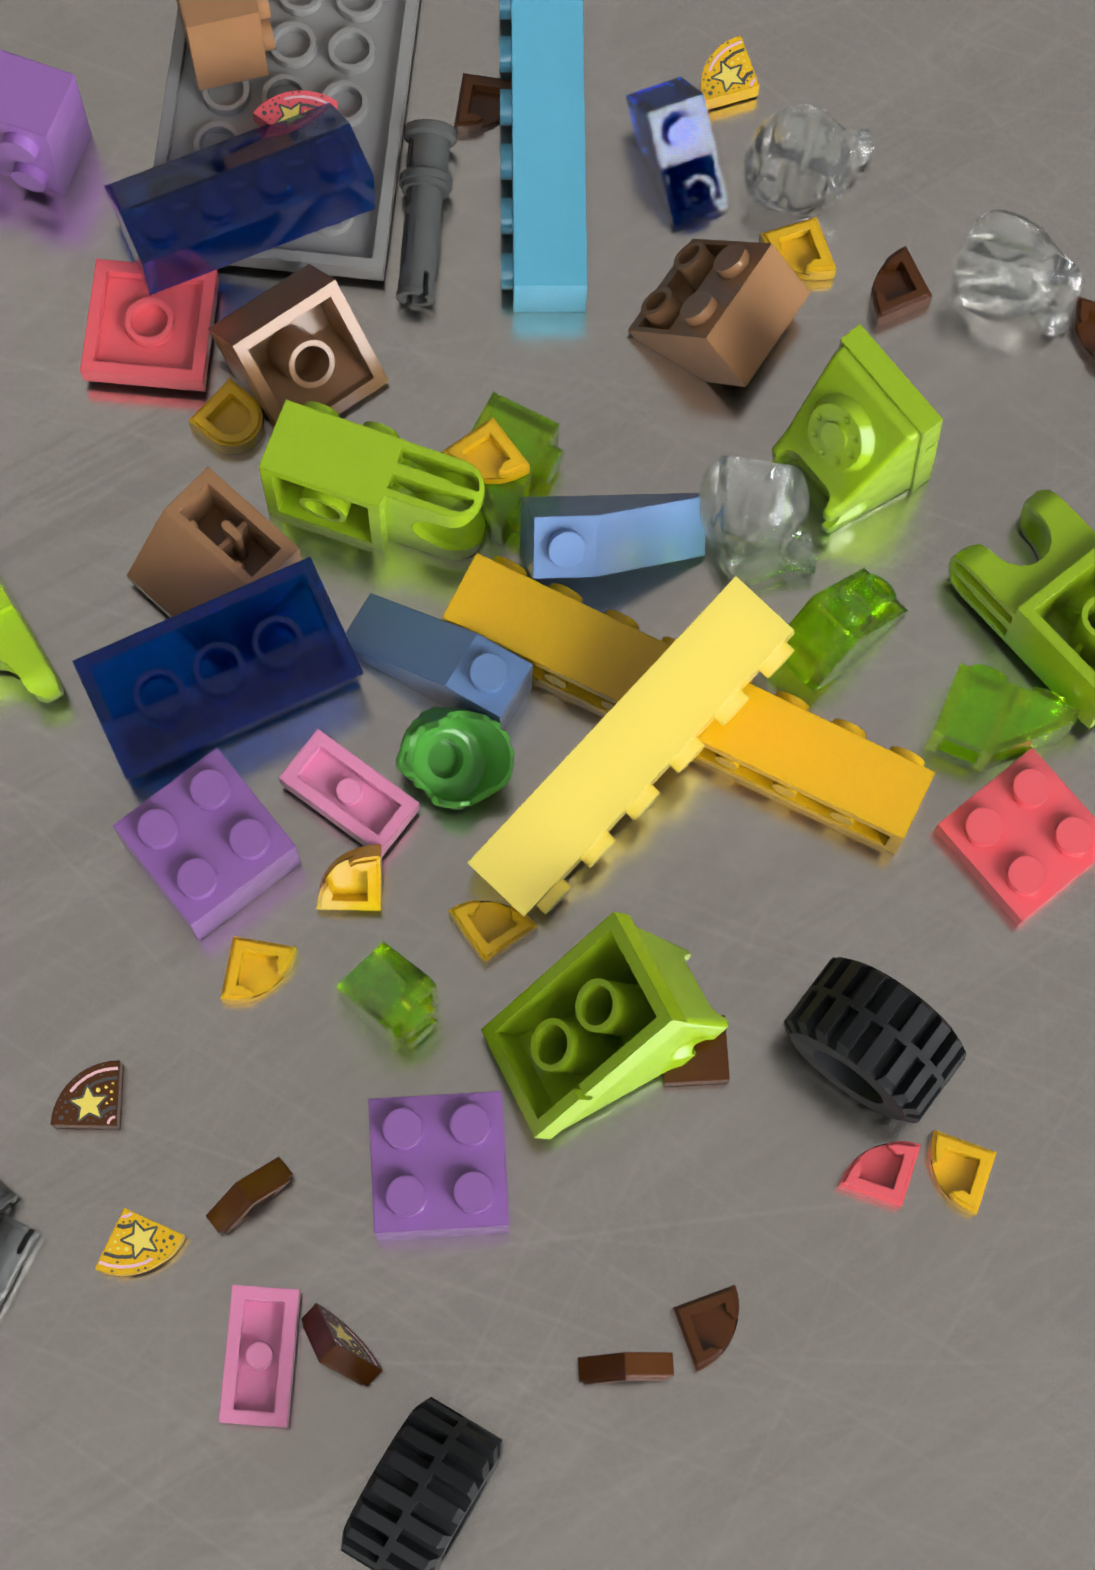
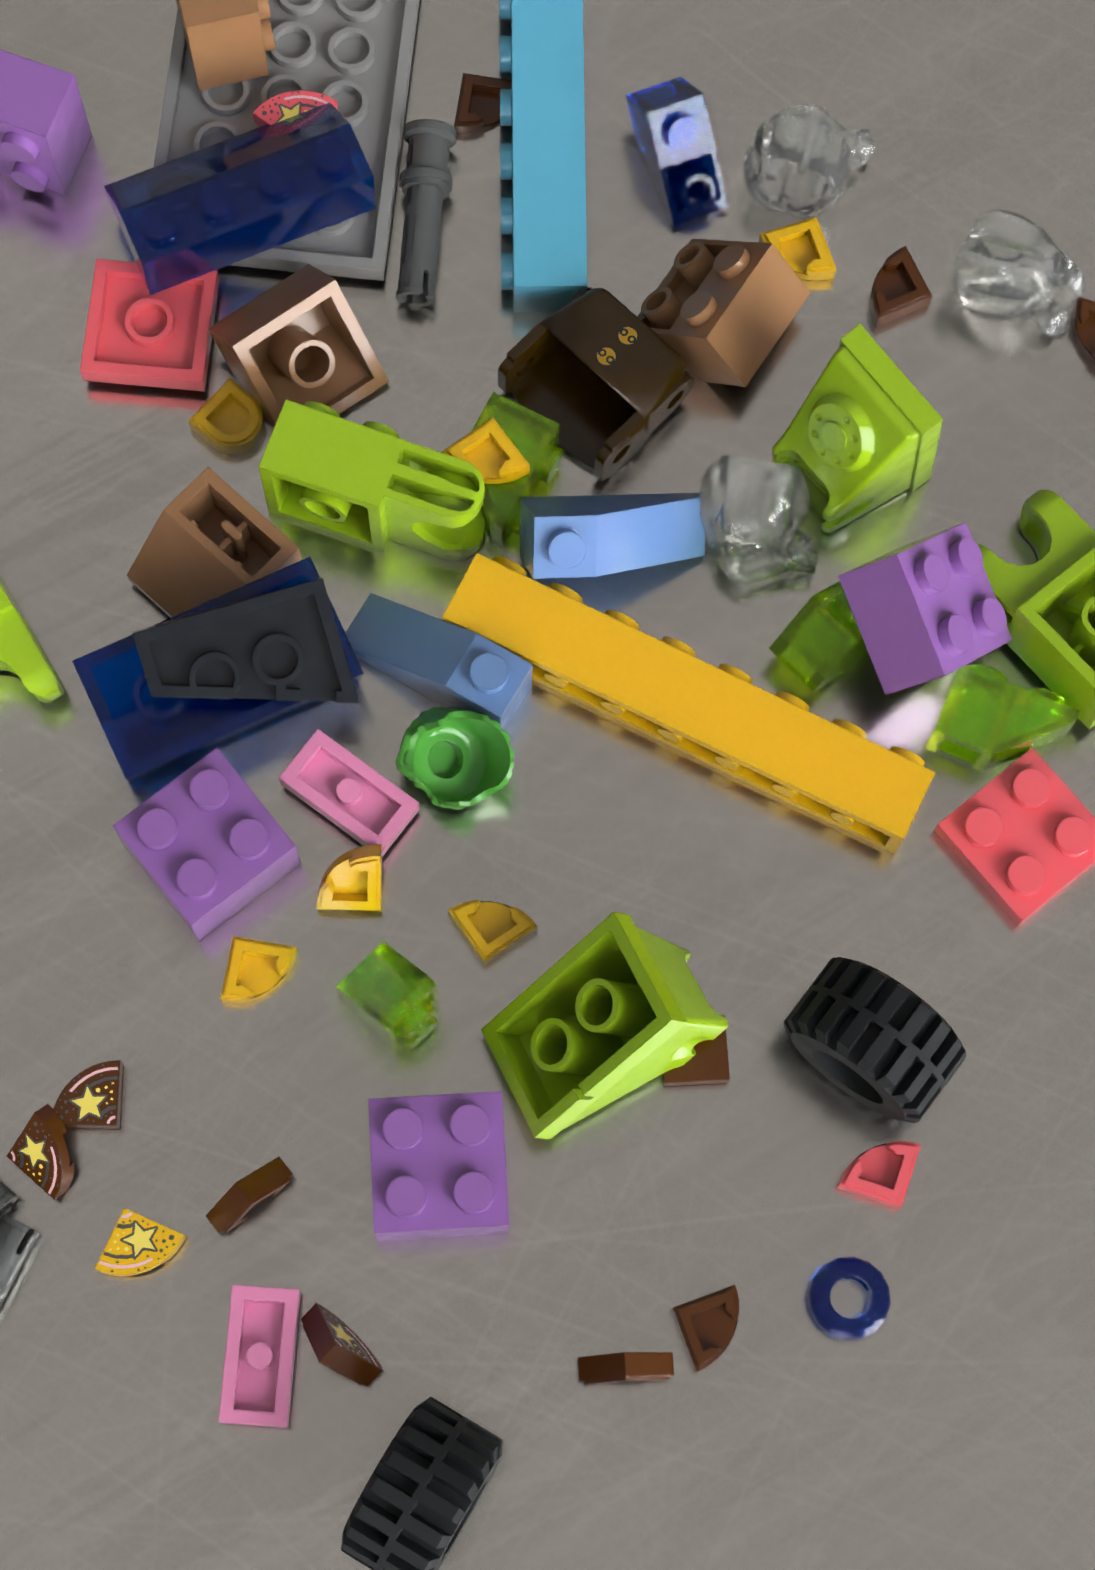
(43, 1152): none -> reddish brown tile
(254, 648): none -> black wing
(598, 378): none -> dark brown piece
(632, 748): light yellow brick -> none
(728, 75): yellow tile -> none
(874, 1284): none -> clear blue piece
(926, 608): none -> medium lavender brick
(959, 1170): yellow tile -> none

